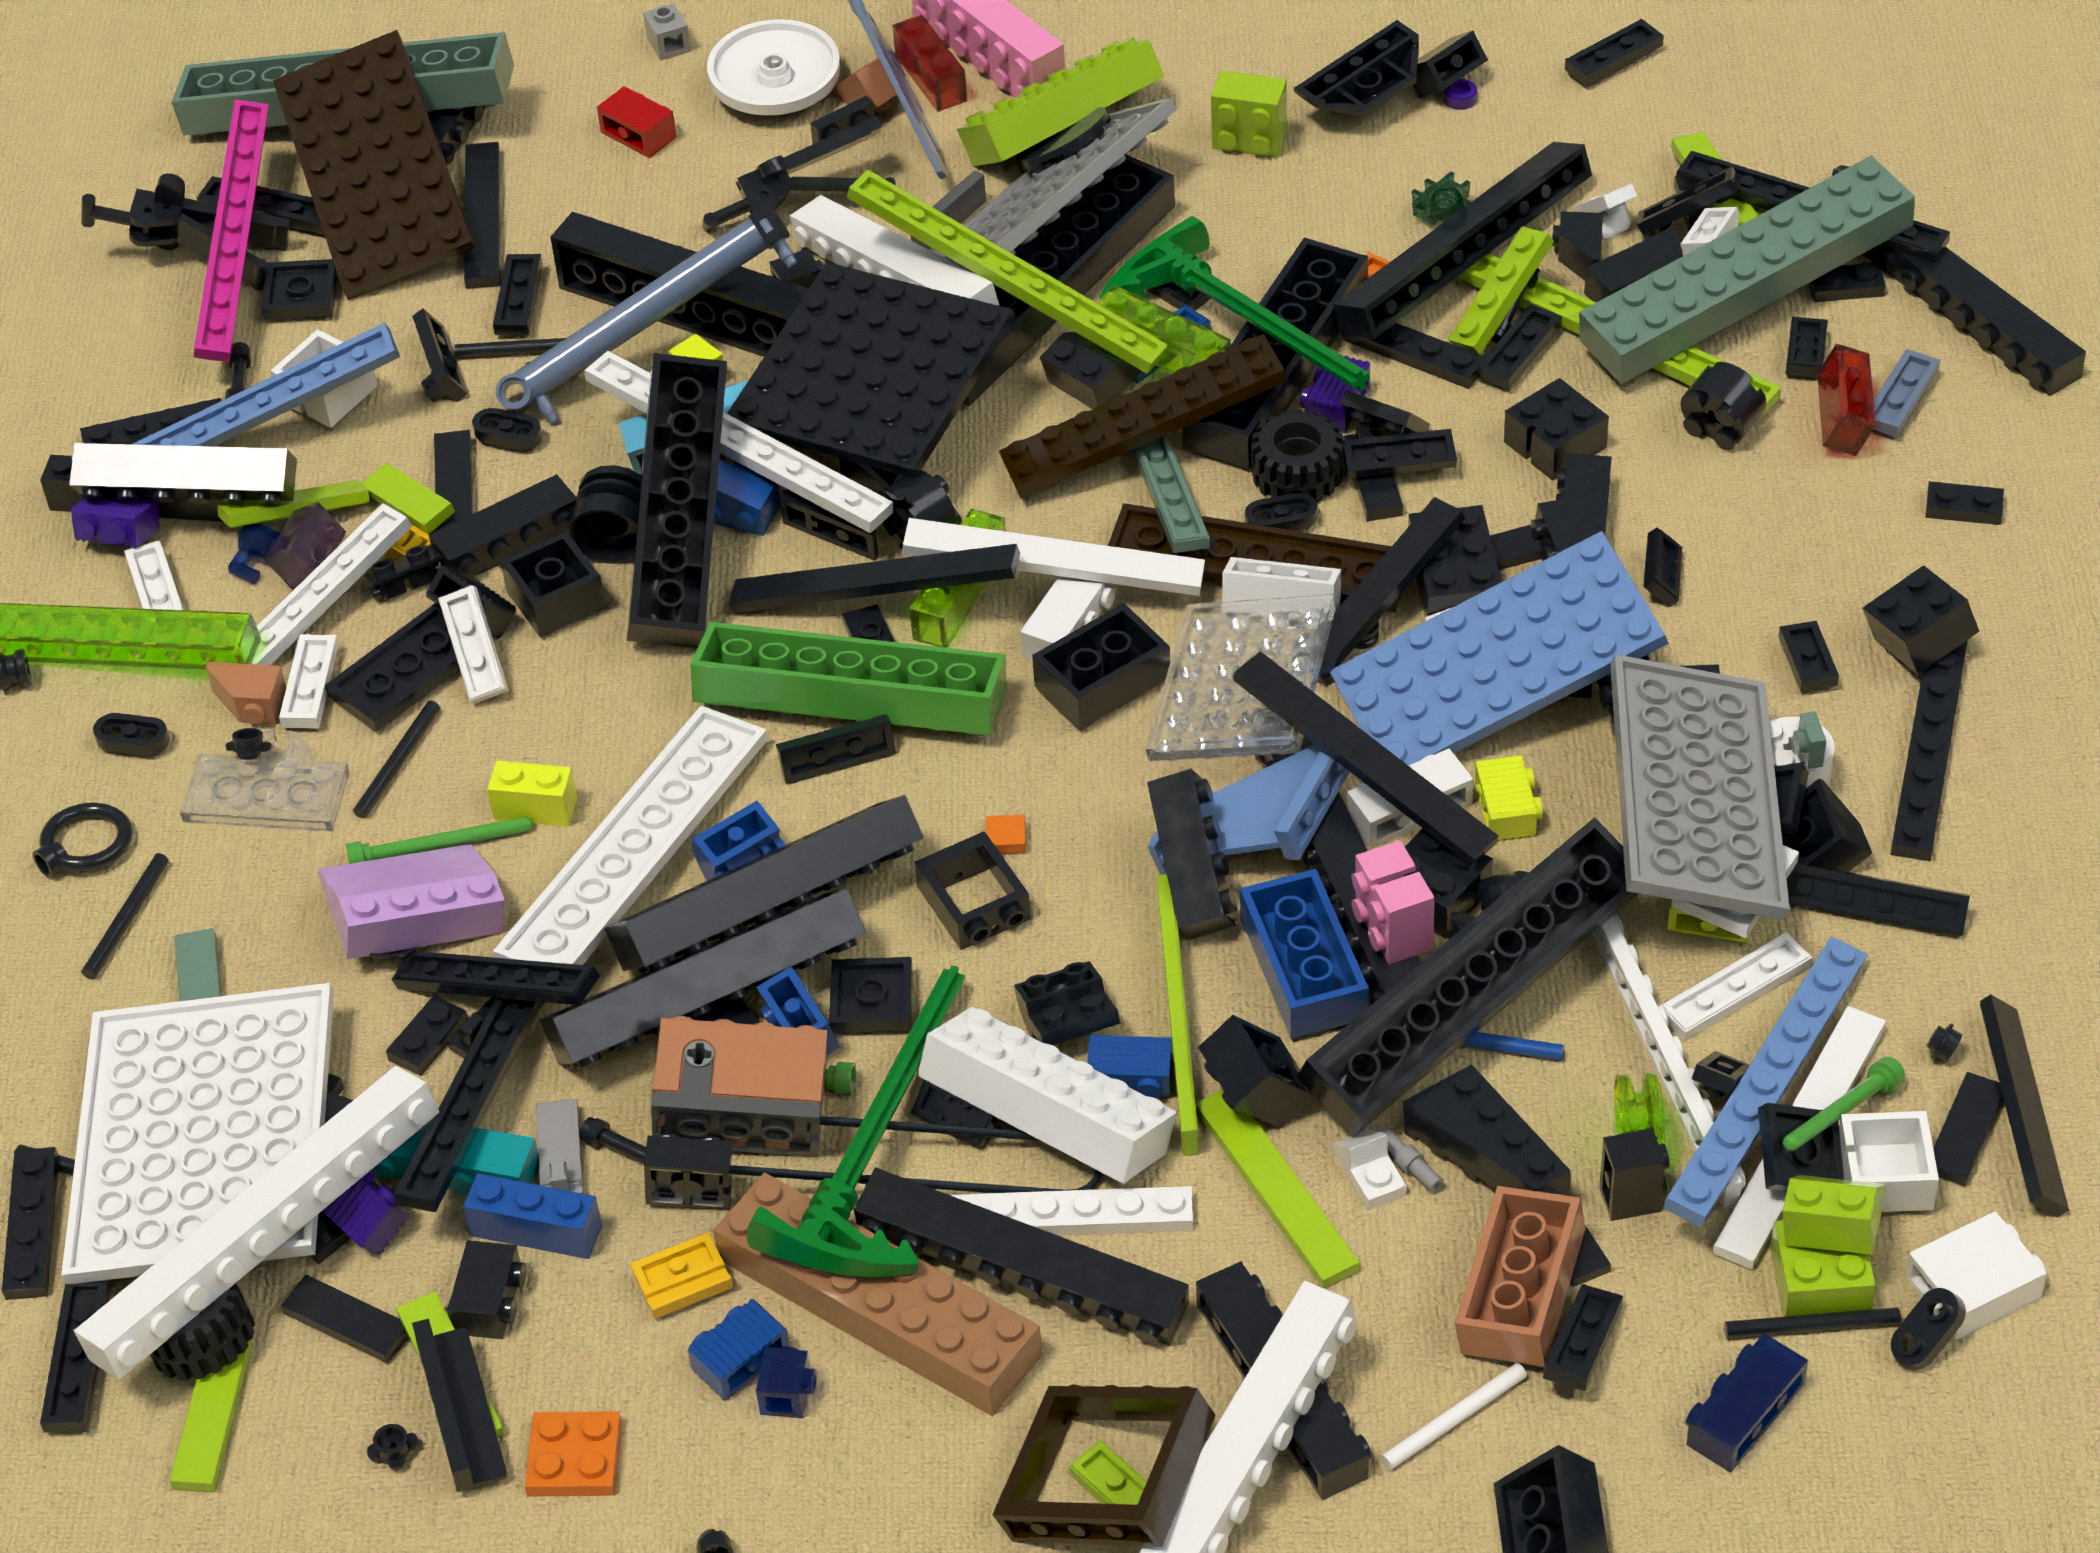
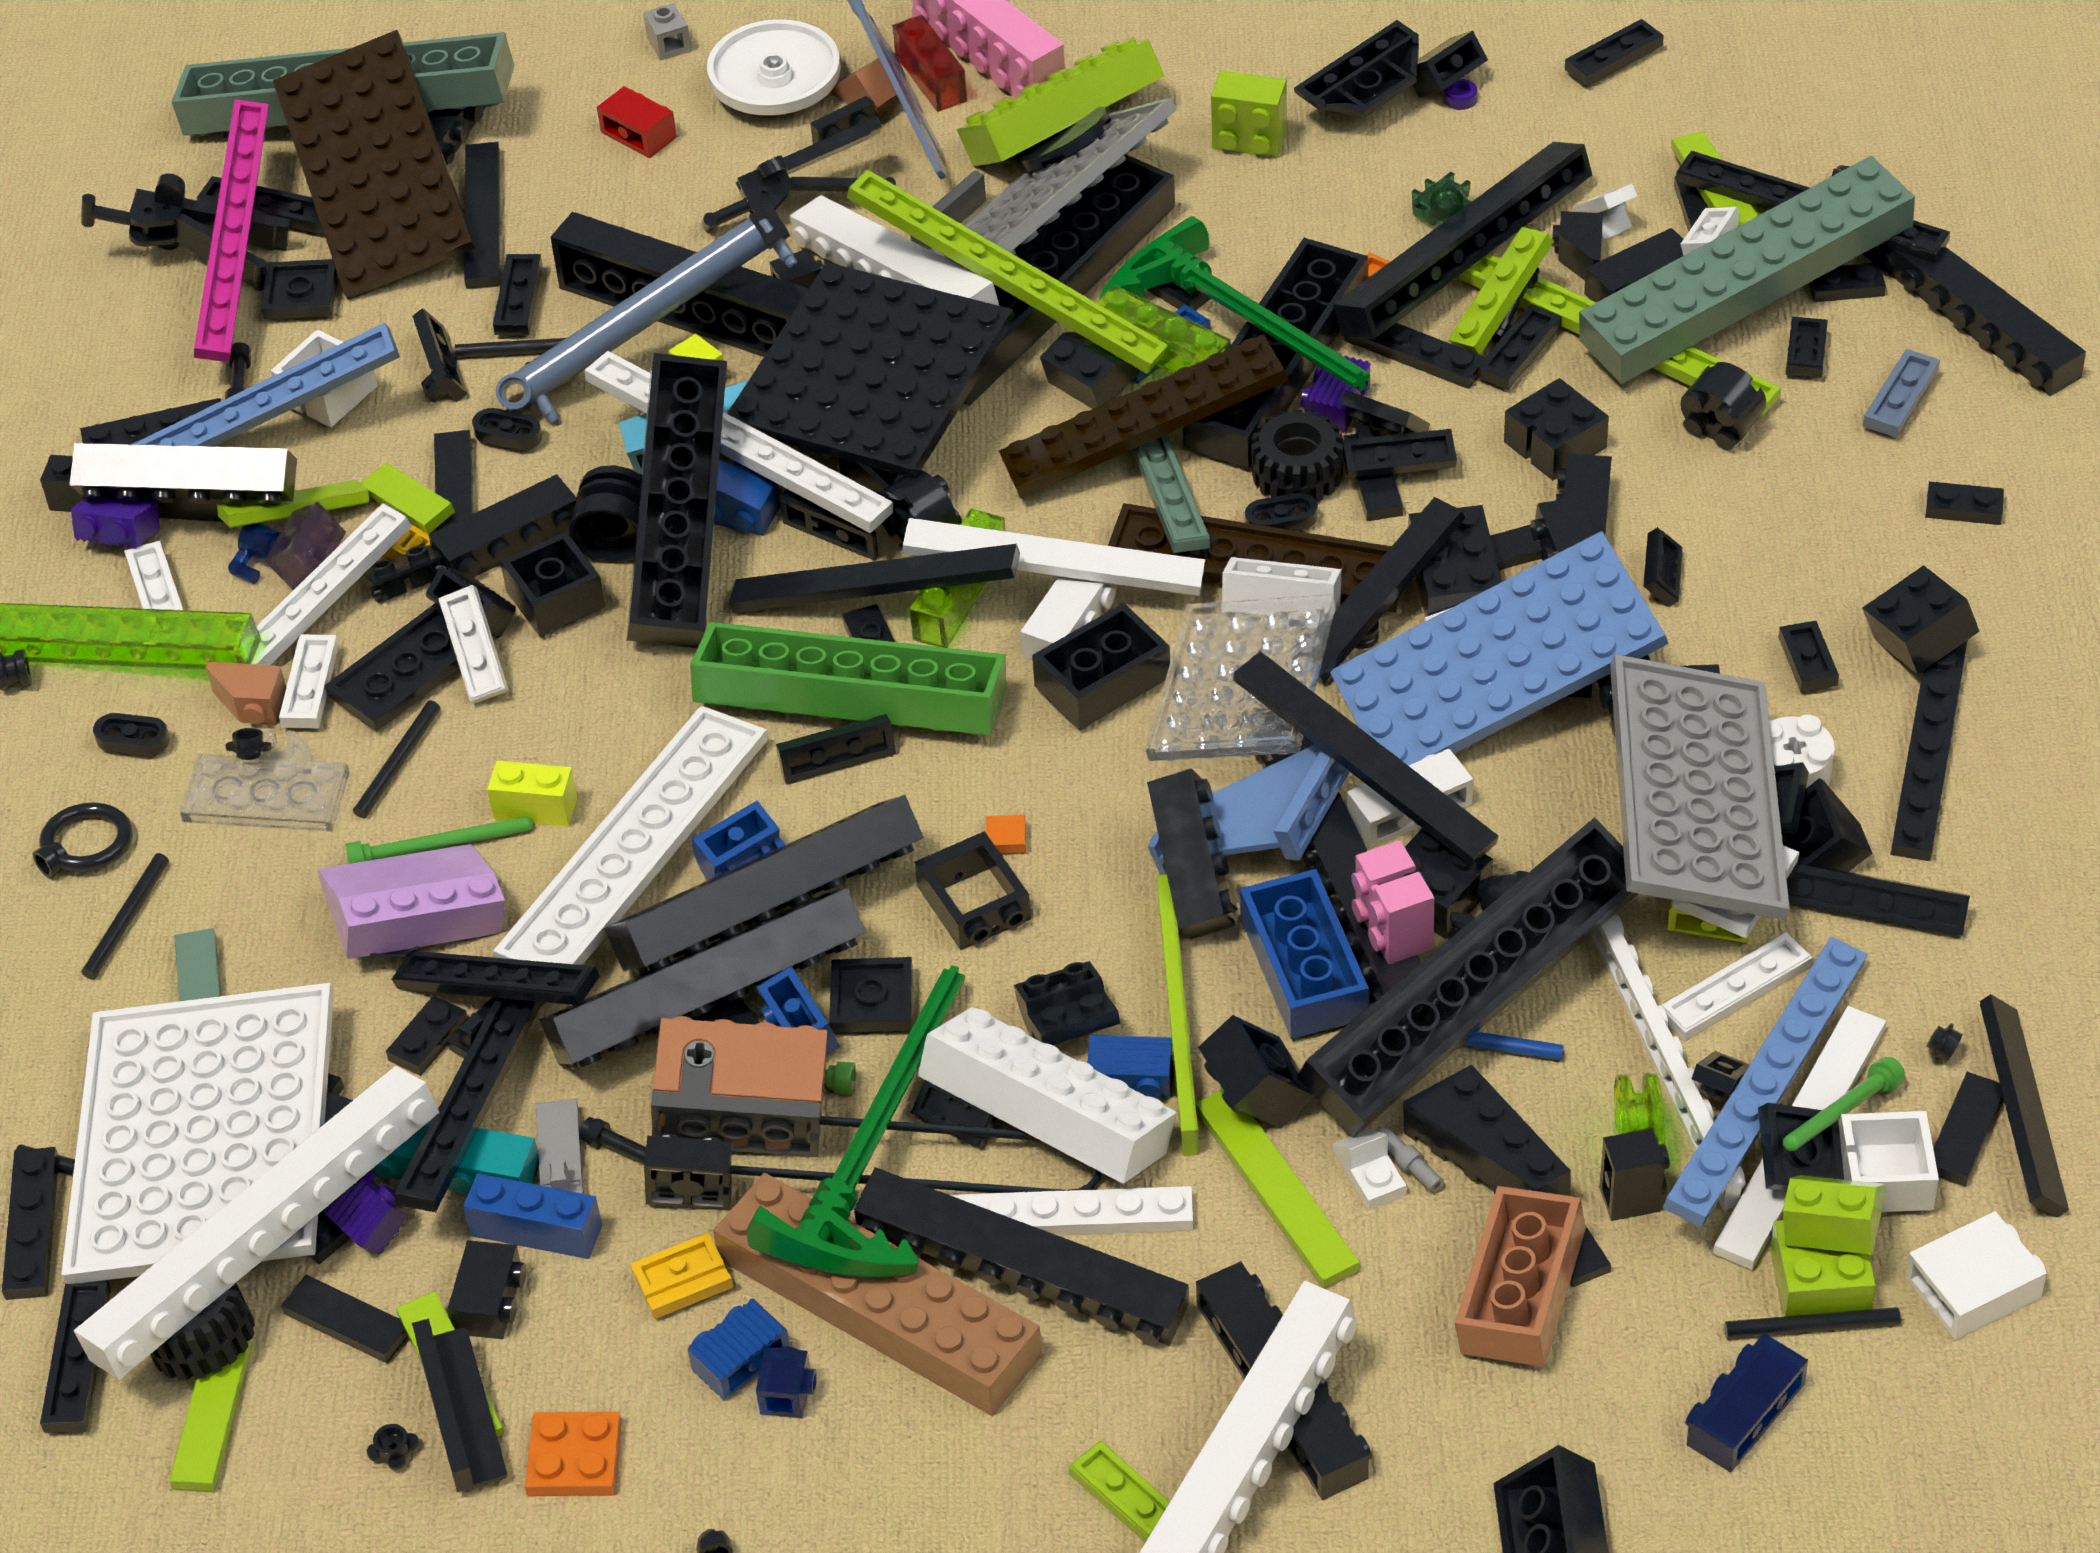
(1098, 1523): dark brown window -> none
(1453, 1416): white bar -> none
(1507, 797): neon yellow brick -> none
(1582, 1339): black hinge -> none
(1688, 202): black plate -> none
(1810, 740): sand green plate -> none
(1846, 400): clear red brick -> none
(1929, 1330): black plate -> none

